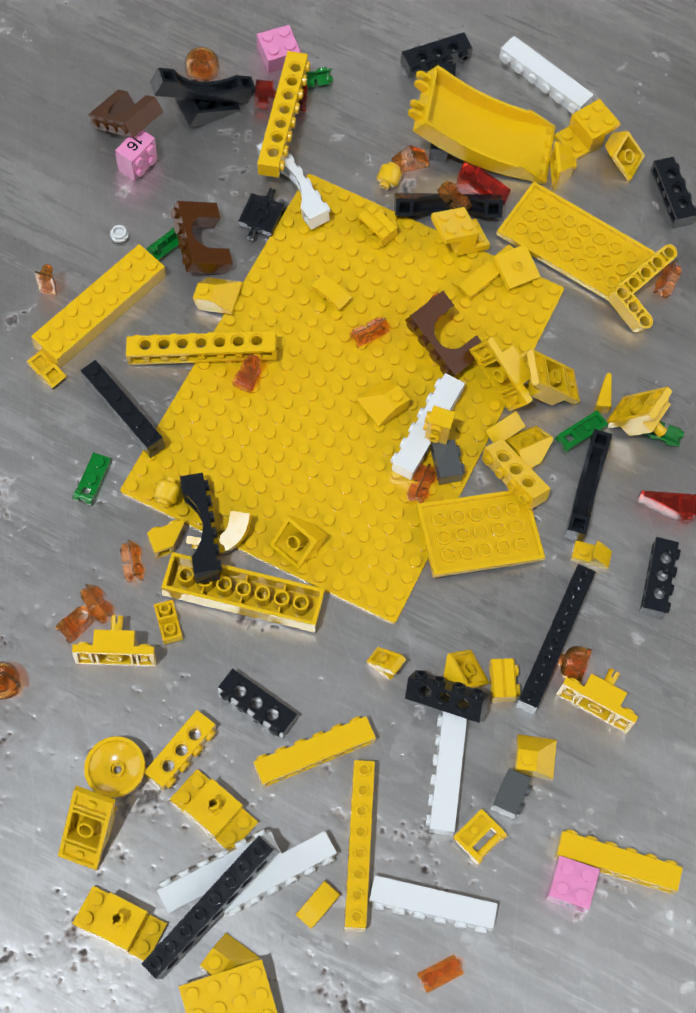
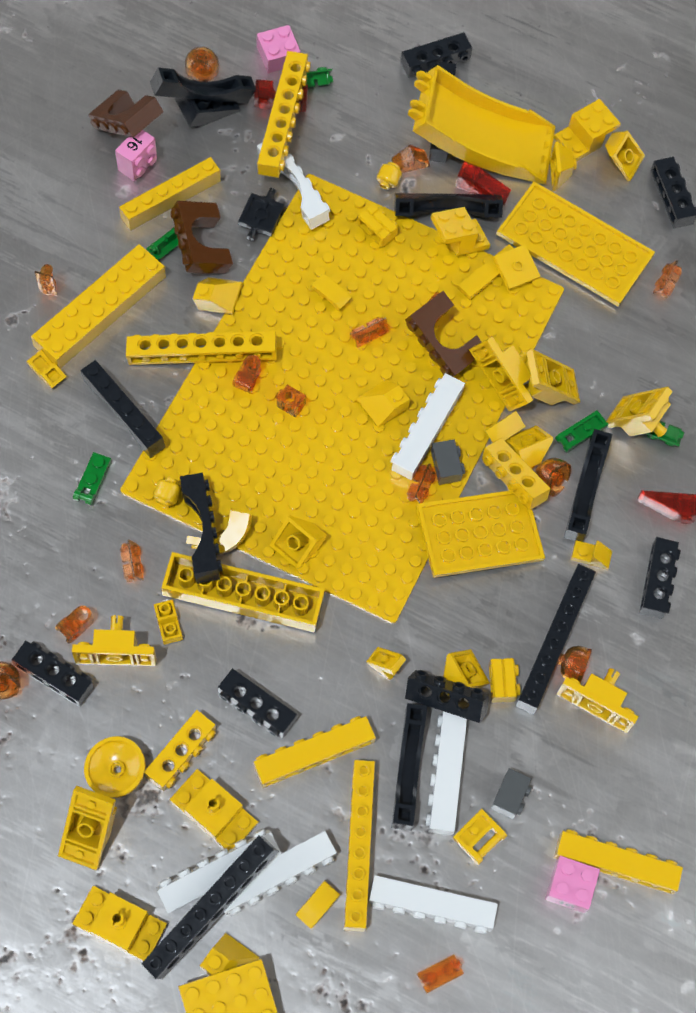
(76, 693): none -> black brick
(93, 596): clear orange hinge -> none
(119, 234): white plate -> none
(166, 538): yellow slope -> none
(169, 192): none -> yellow brick
(293, 407): none -> clear orange brick
(408, 767): none -> black arch
(438, 424): yellow brick -> none
(450, 191): clear orange hinge -> none
(535, 756): yellow slope -> none
(545, 75): white brick -> none
(554, 473): none -> clear orange cylinder
(605, 396): yellow slope -> none
(637, 280): yellow beam -> none

